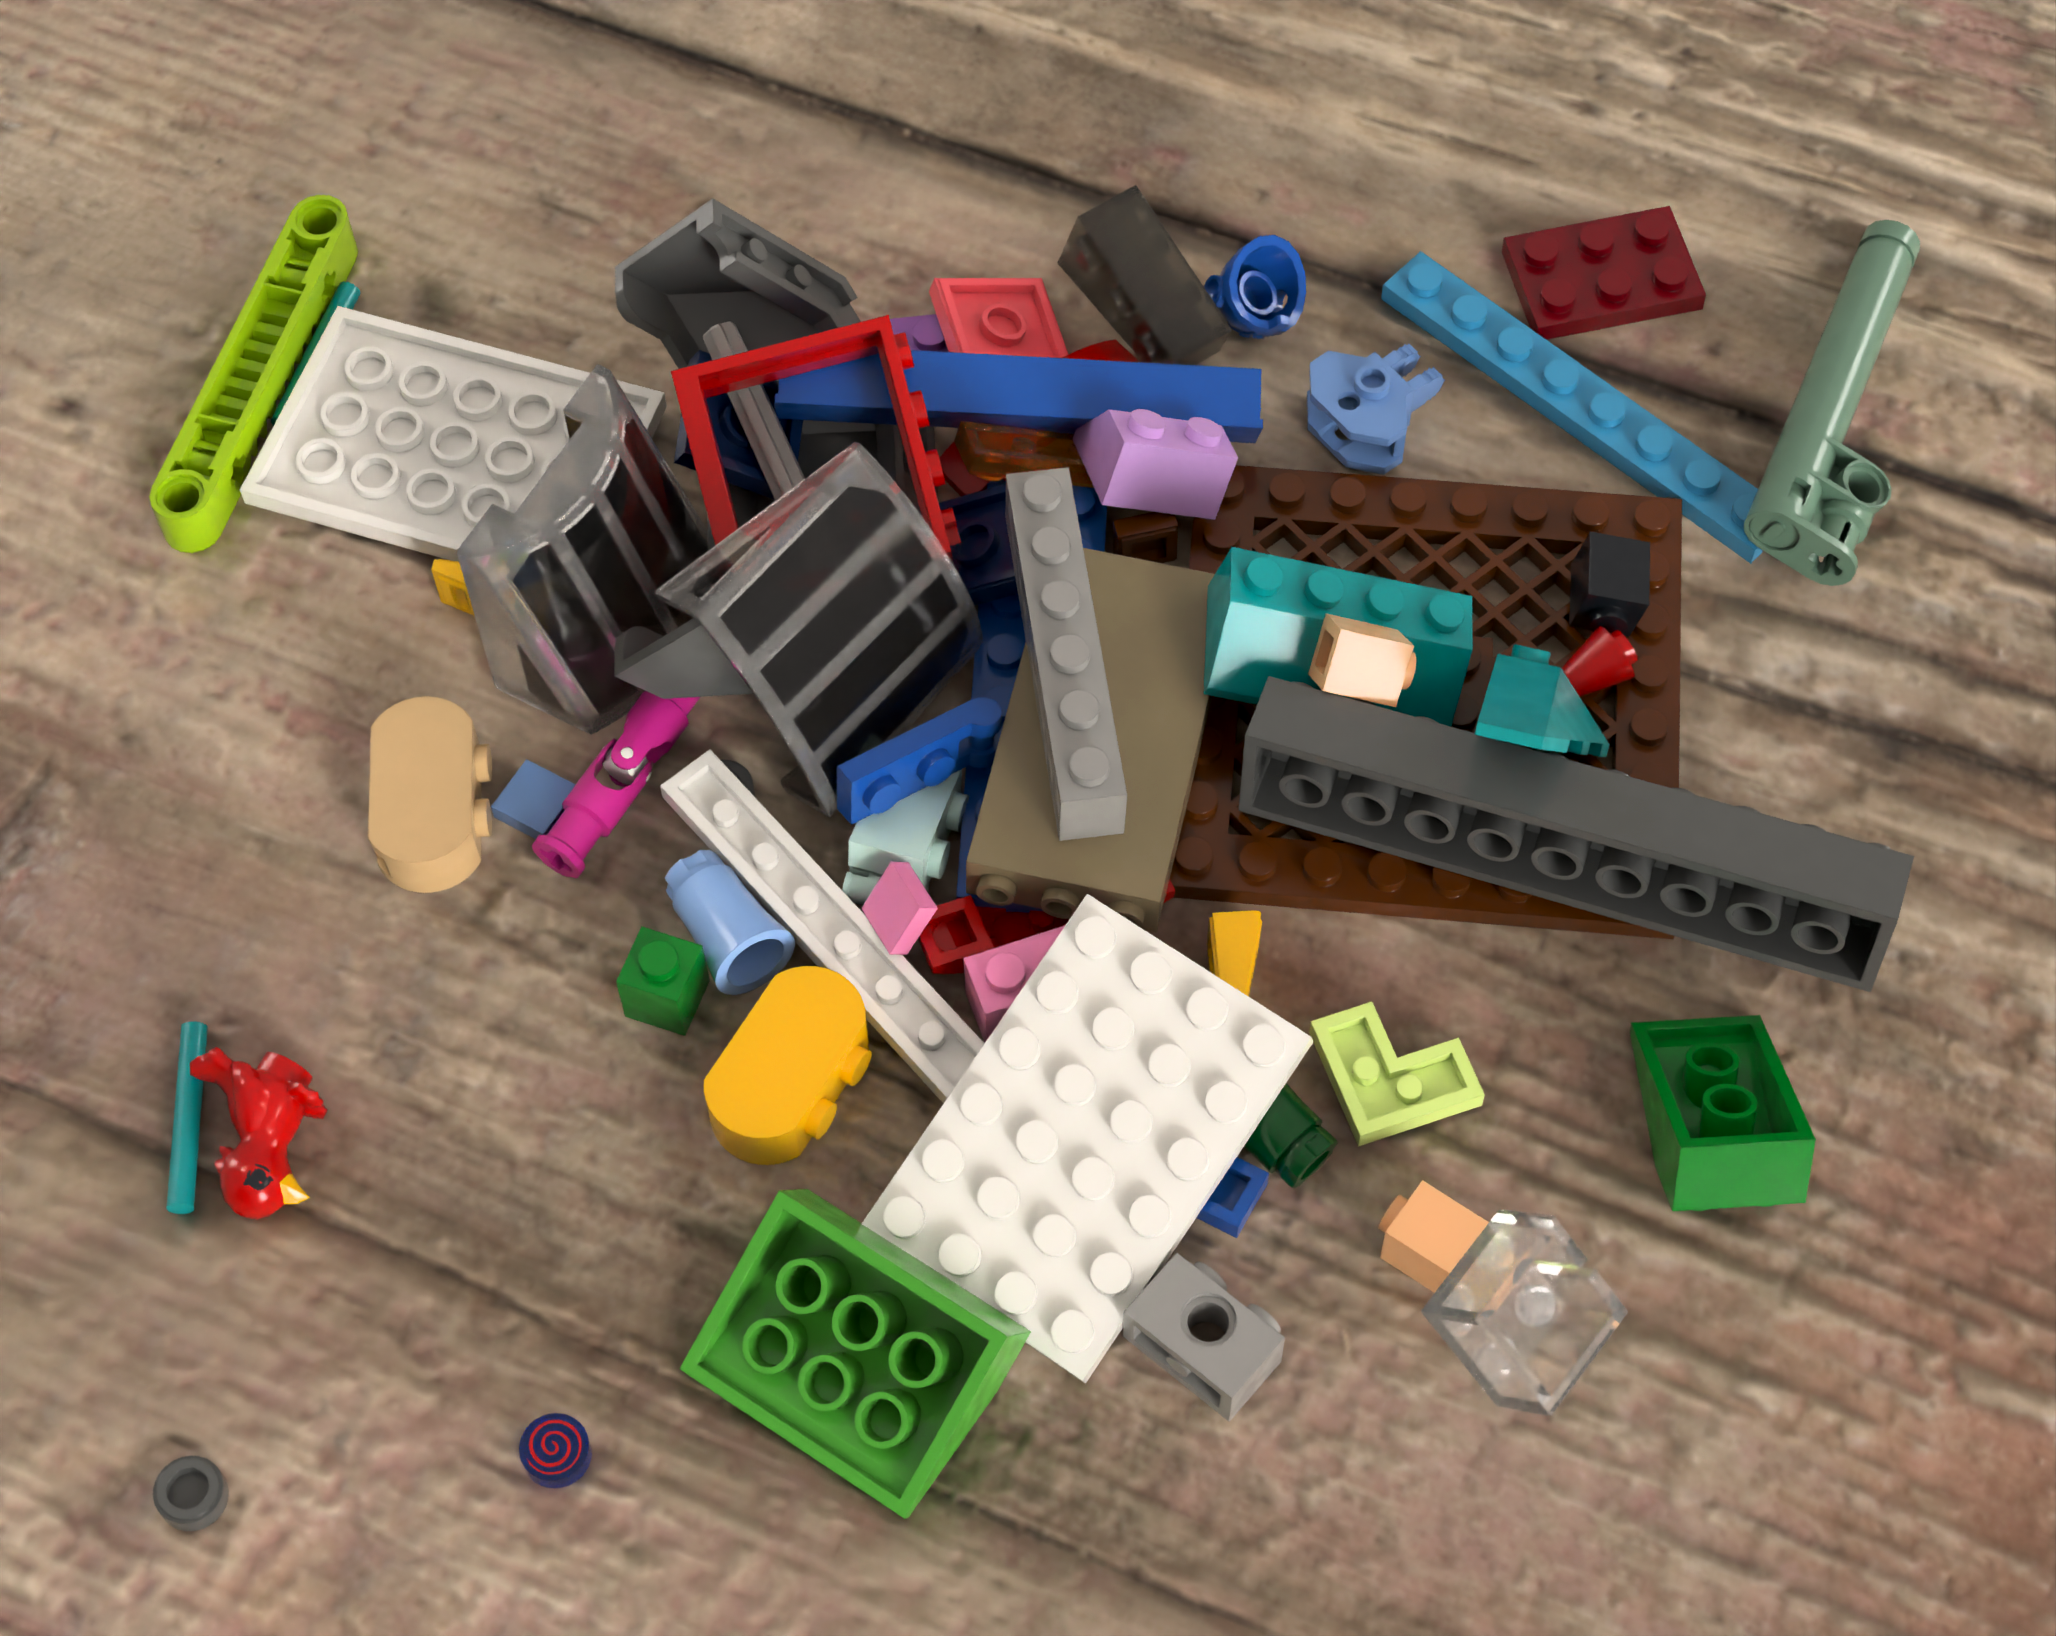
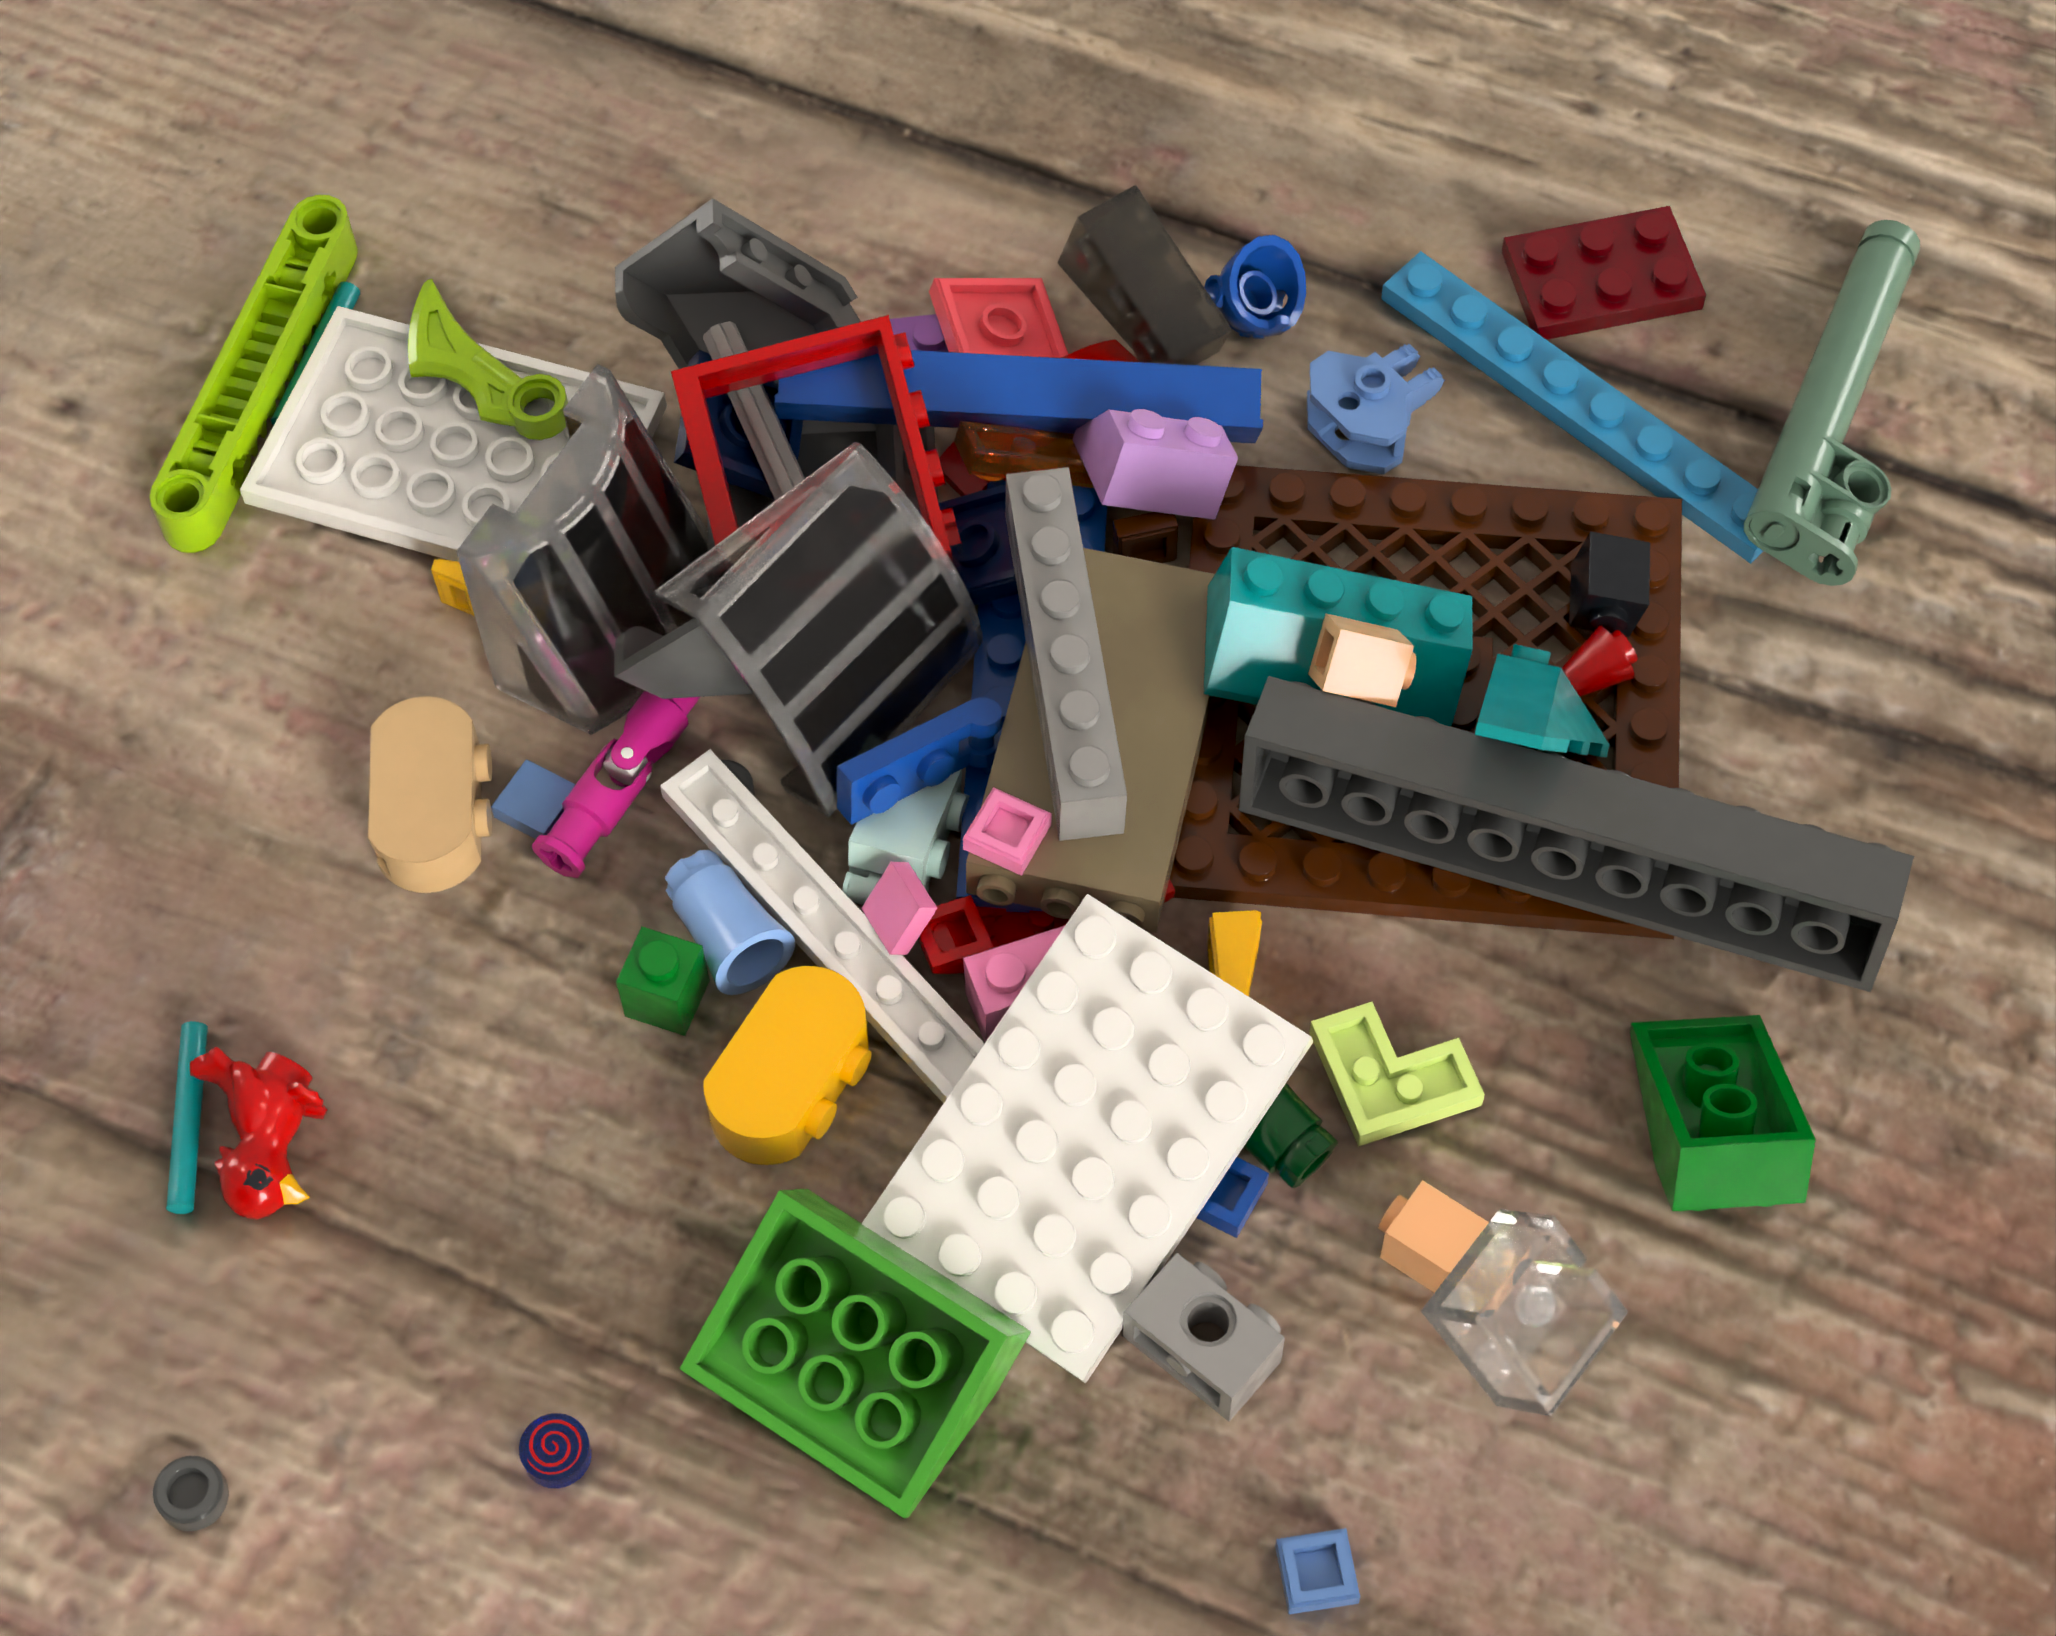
(446, 351): none -> lime piece
(1007, 831): none -> bright pink tile
(1317, 1571): none -> medium blue tile

